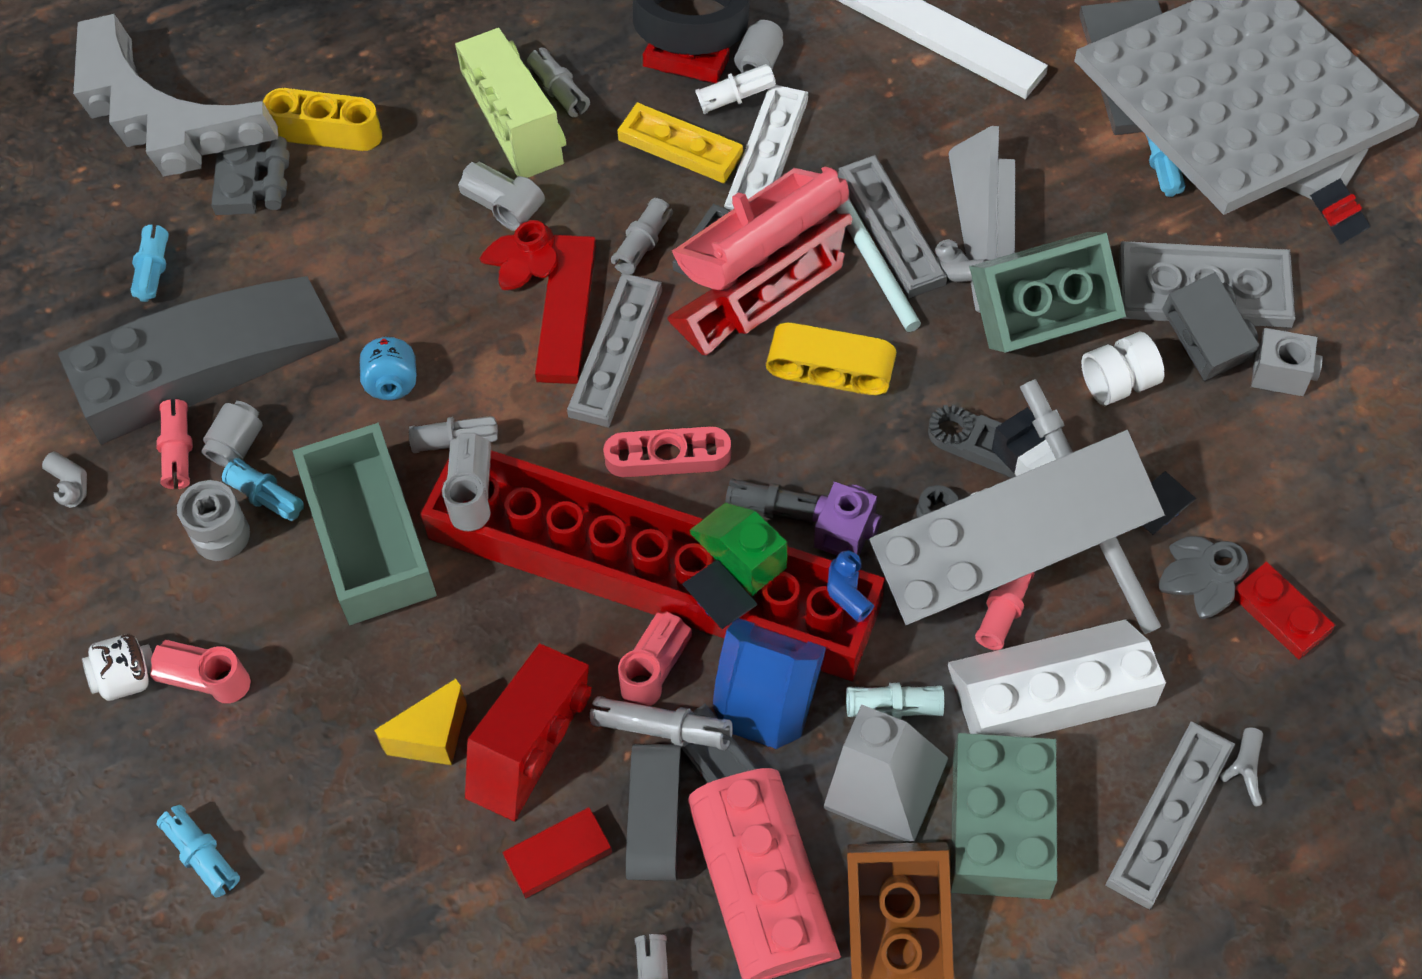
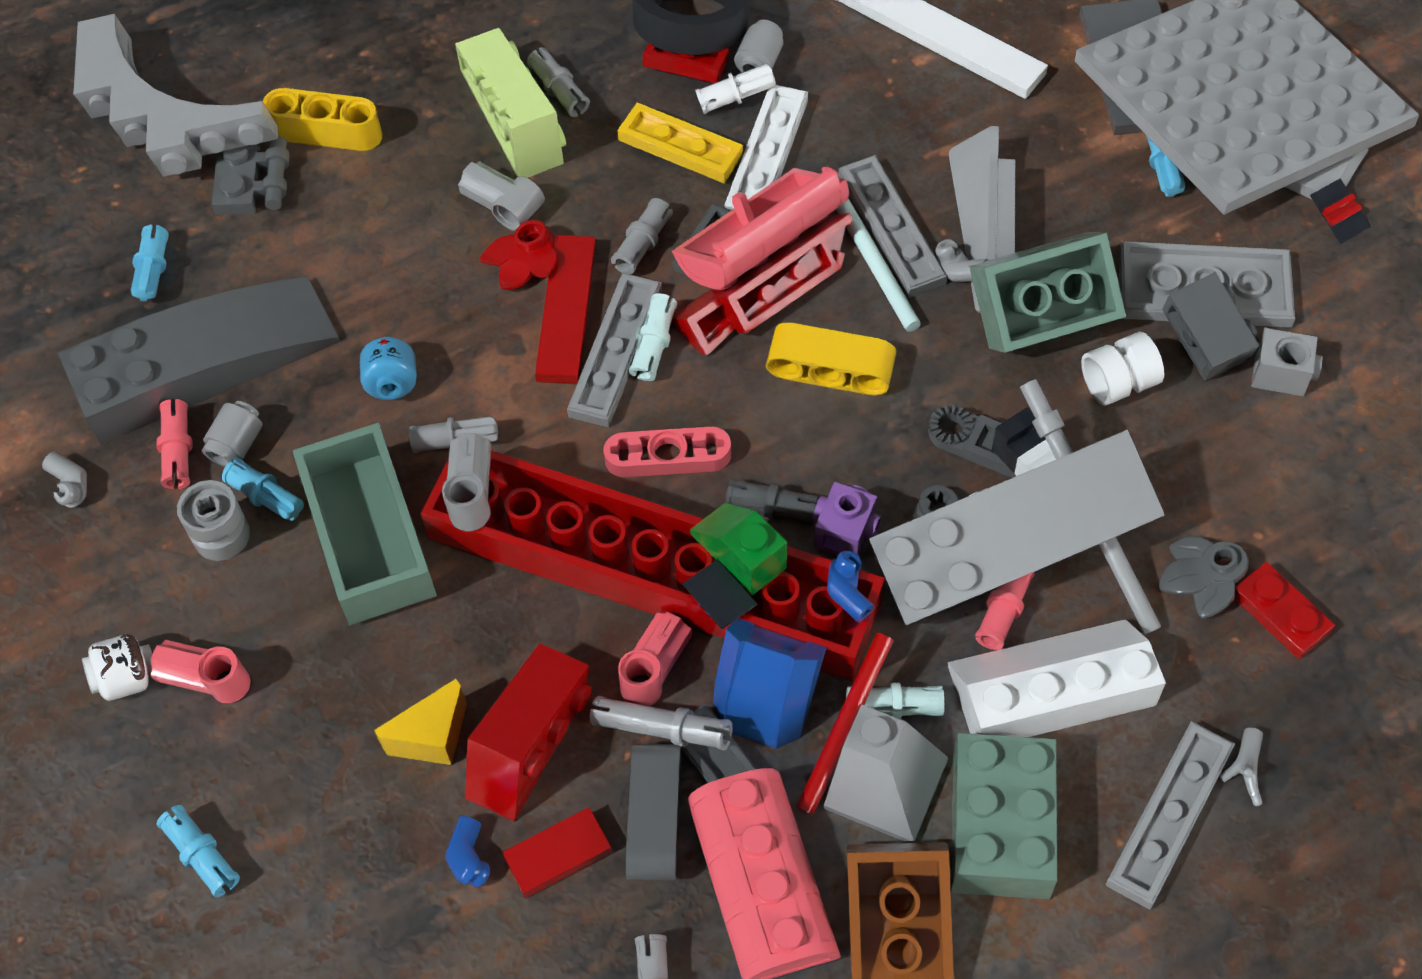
(461, 855): none -> blue arm
(653, 337): none -> light aqua pin
(832, 749): none -> red bar
(1172, 498): black piece -> none

